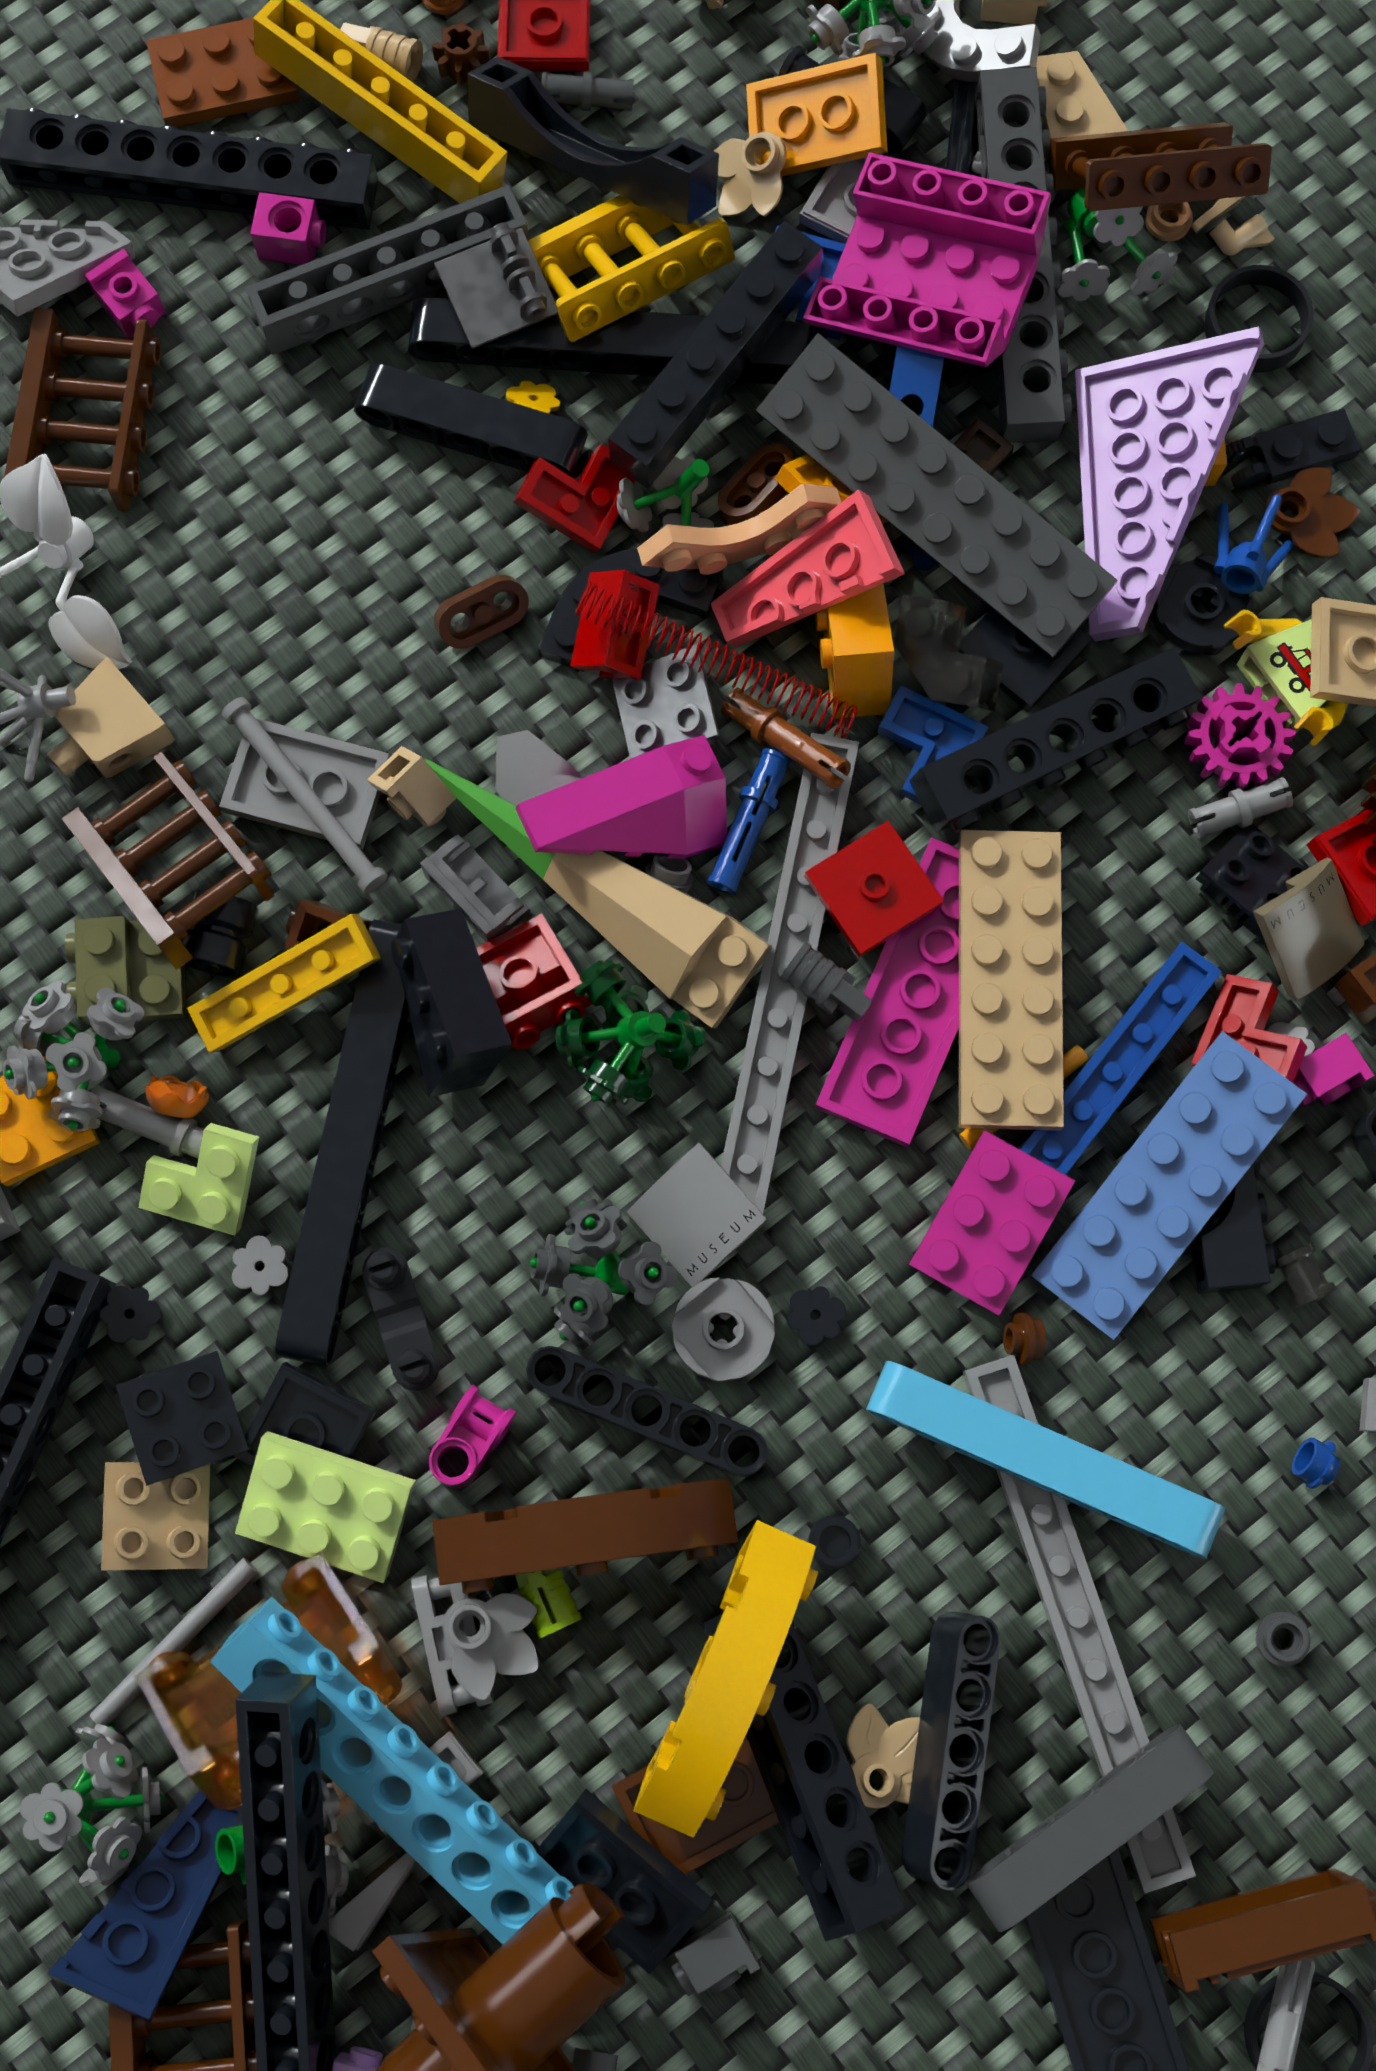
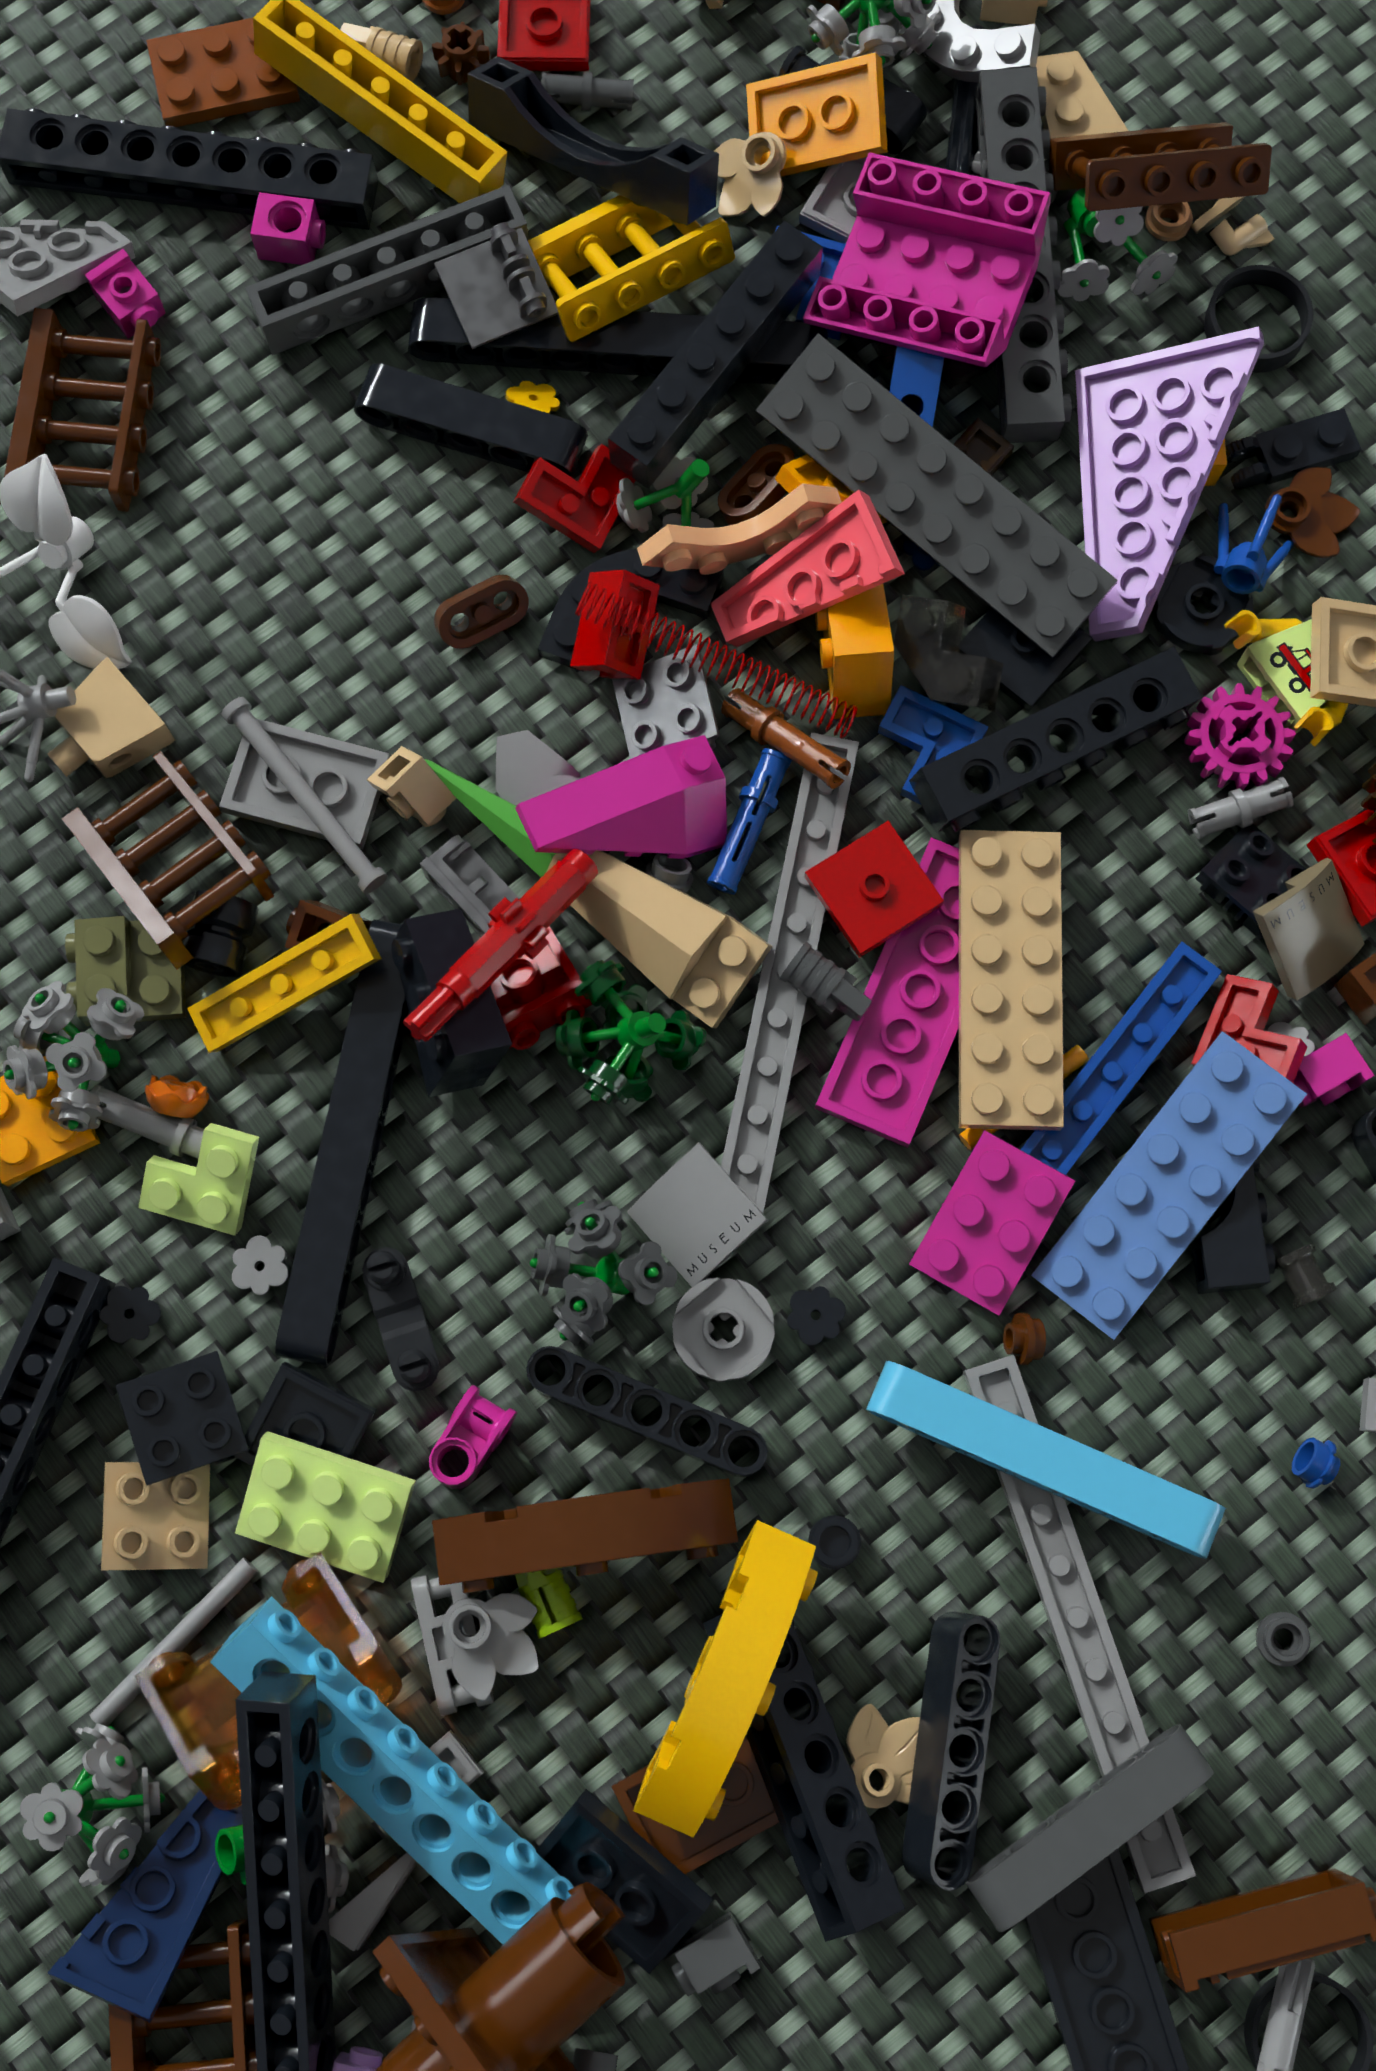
(513, 931): none -> red piece

